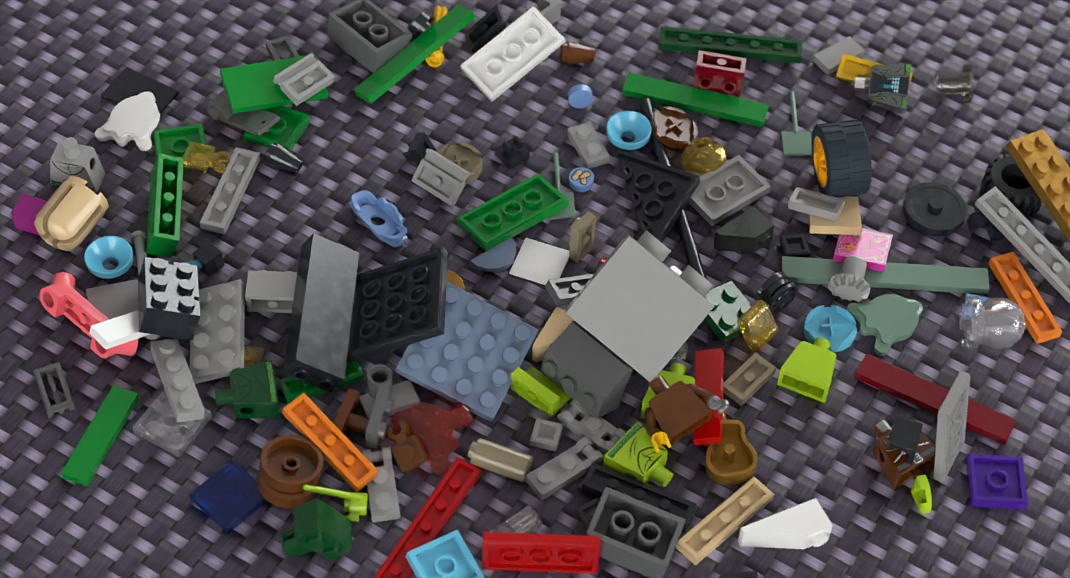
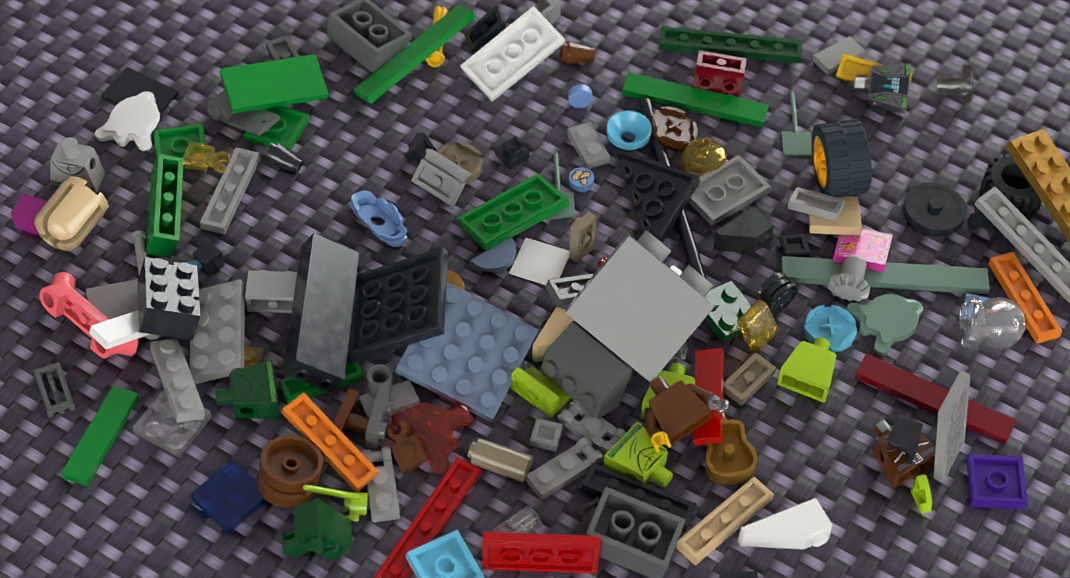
(105, 250): medium azure piece -> none
(304, 79): light grey plate -> none
(421, 23): black plate -> none

